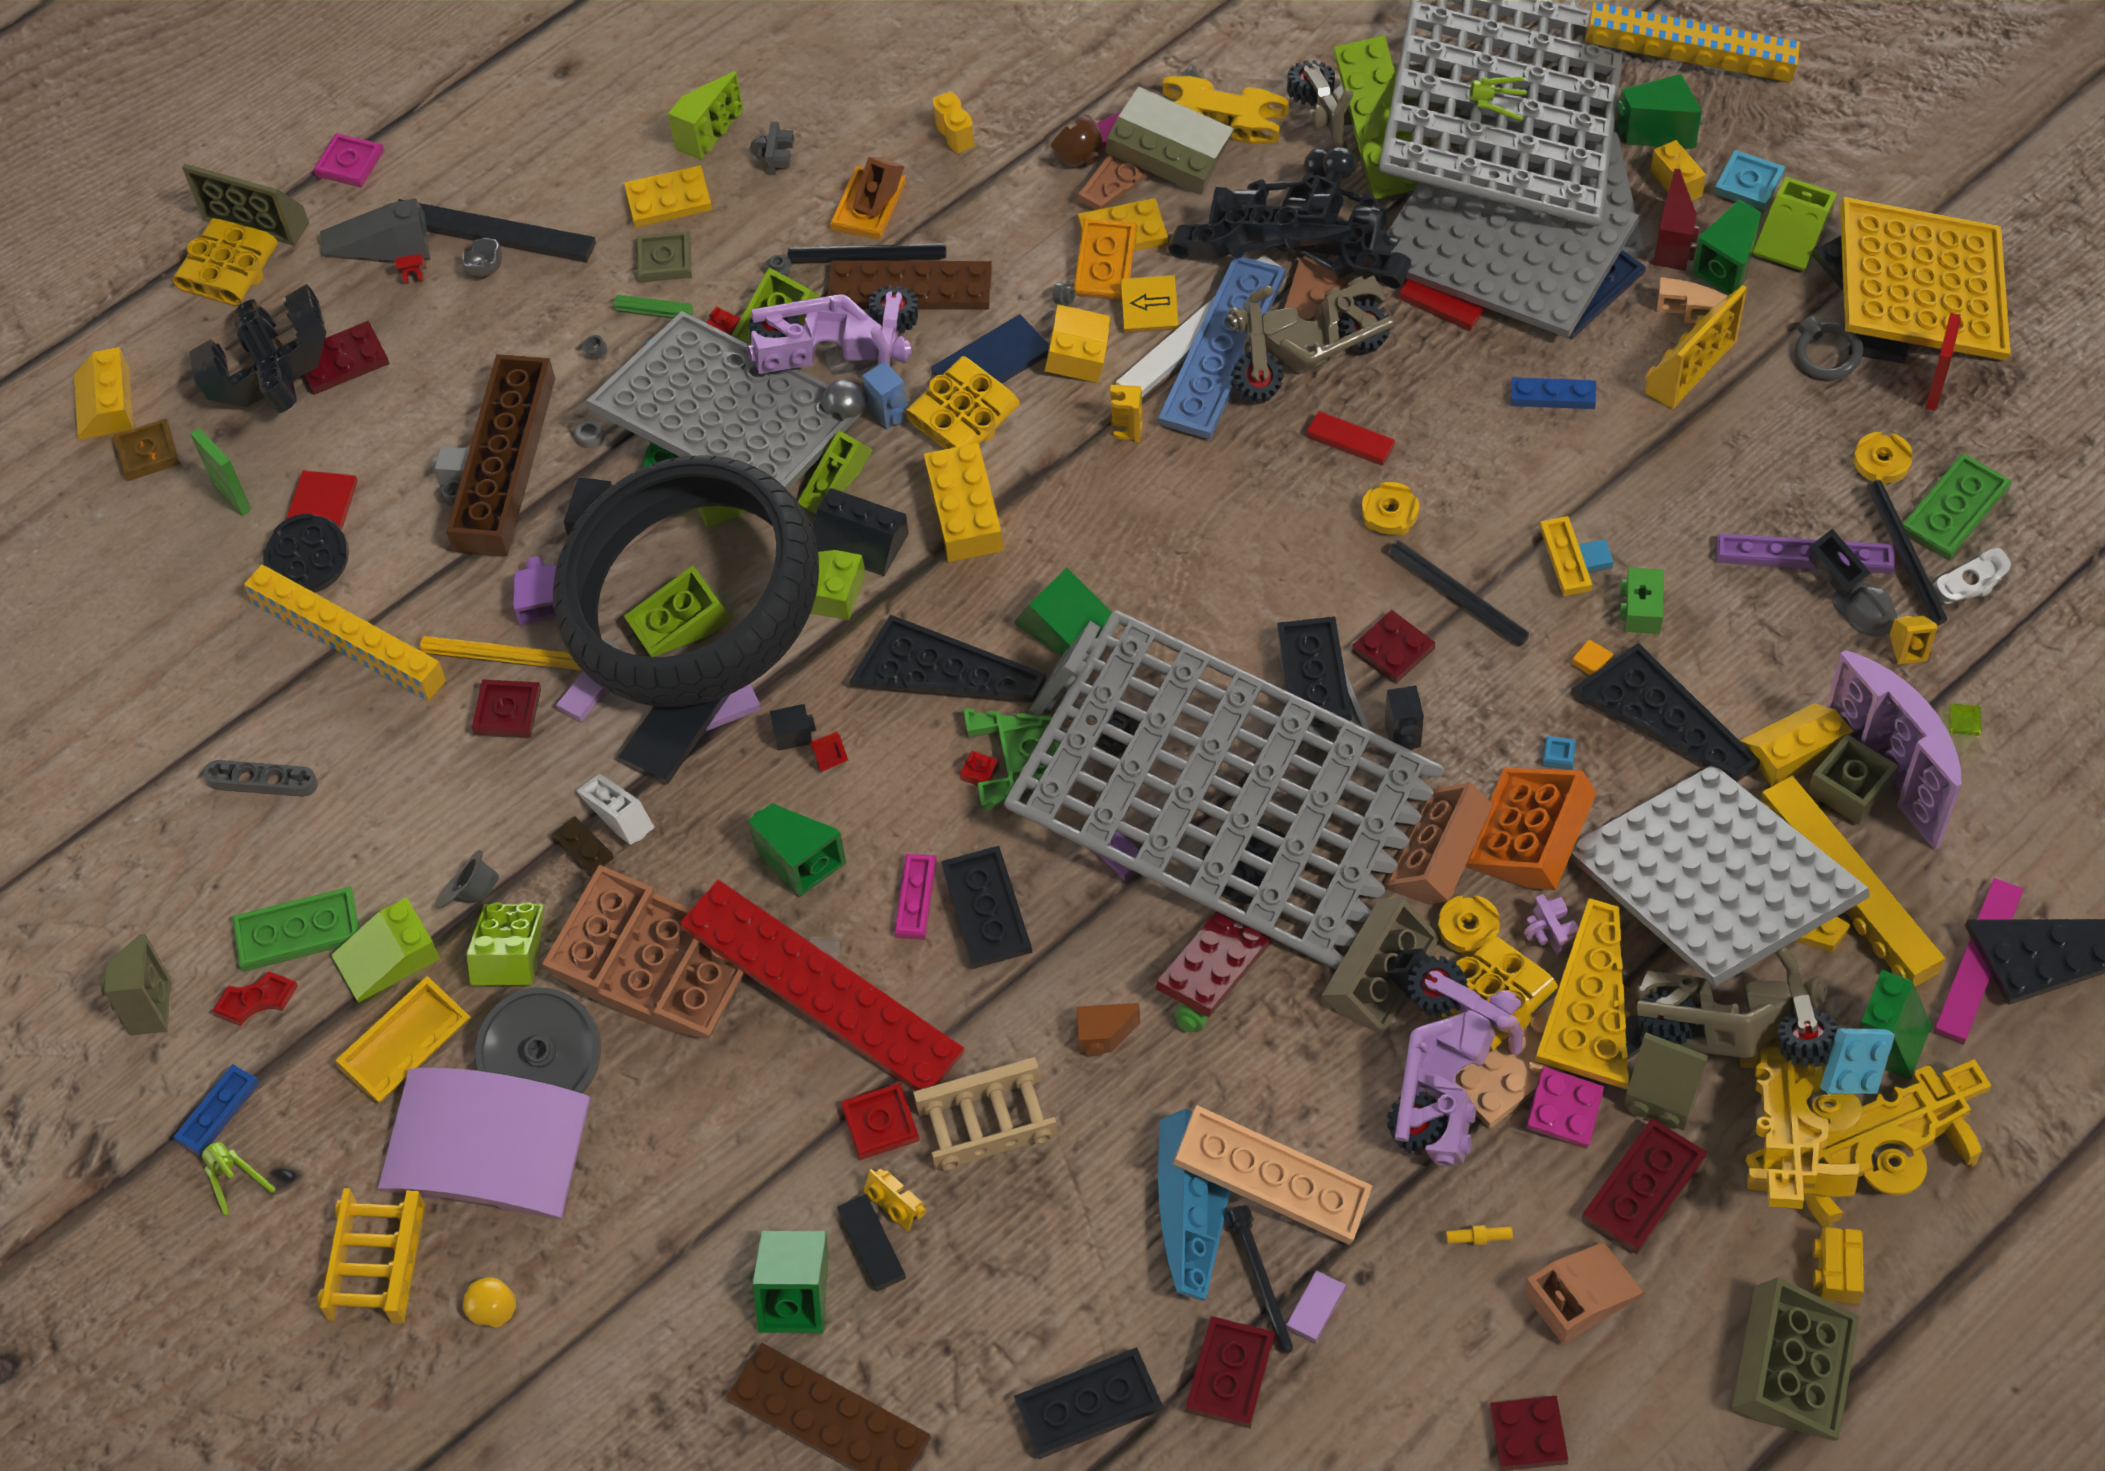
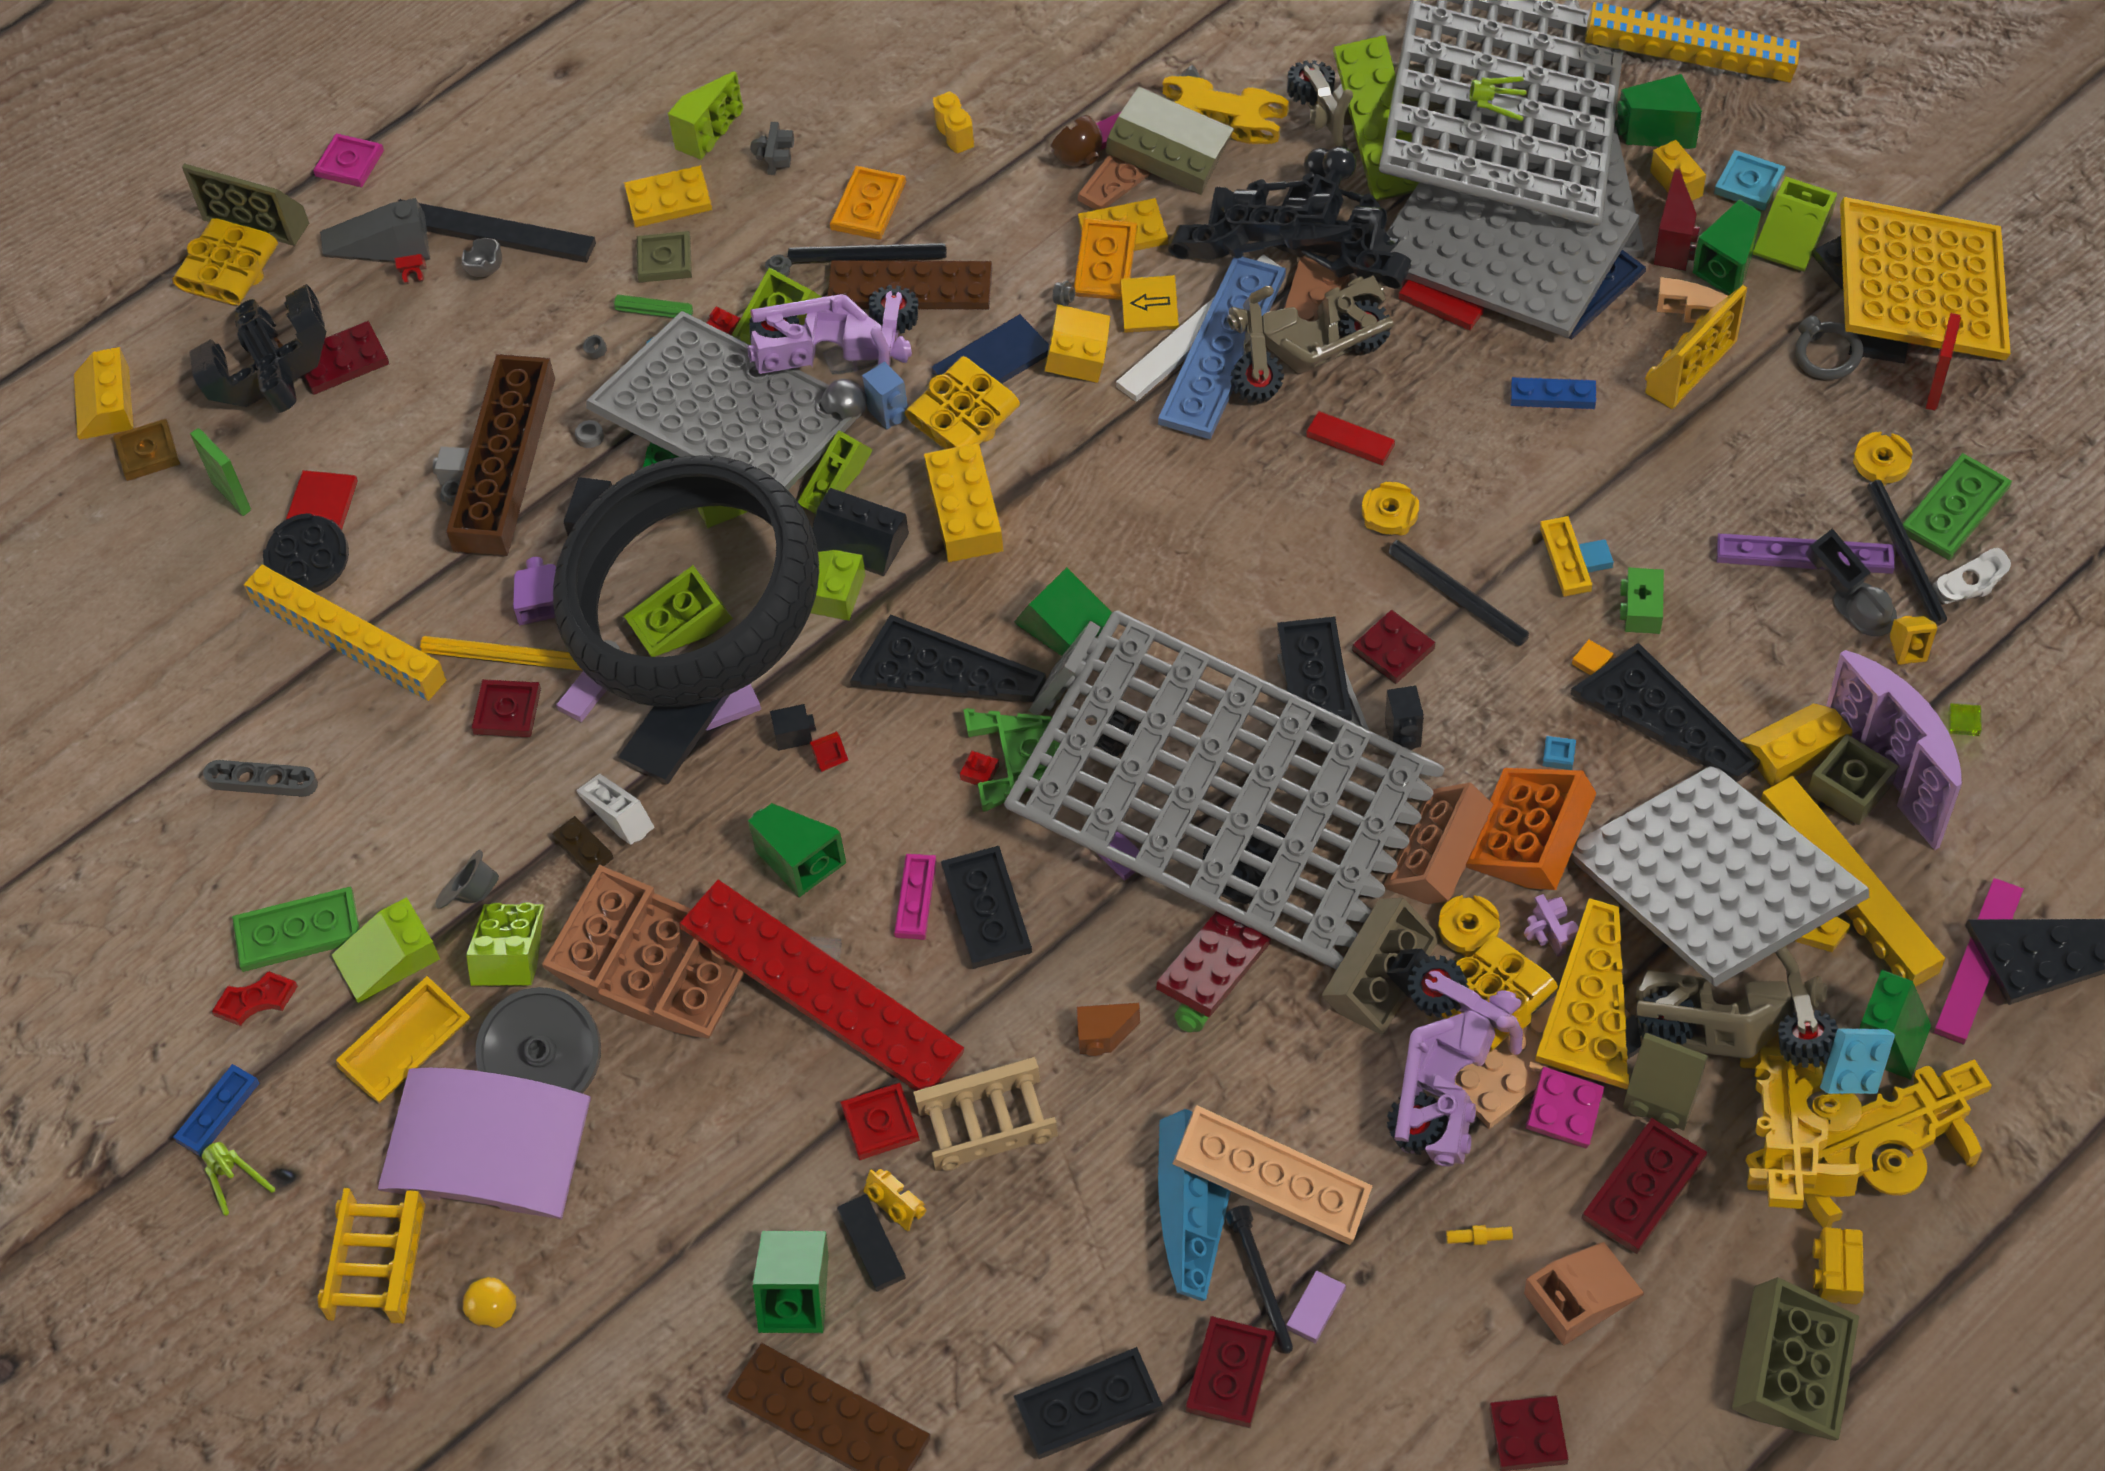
(138, 988): olive slope -> none
(877, 185): dark orange slope -> none
(1127, 411): yellow hinge -> none

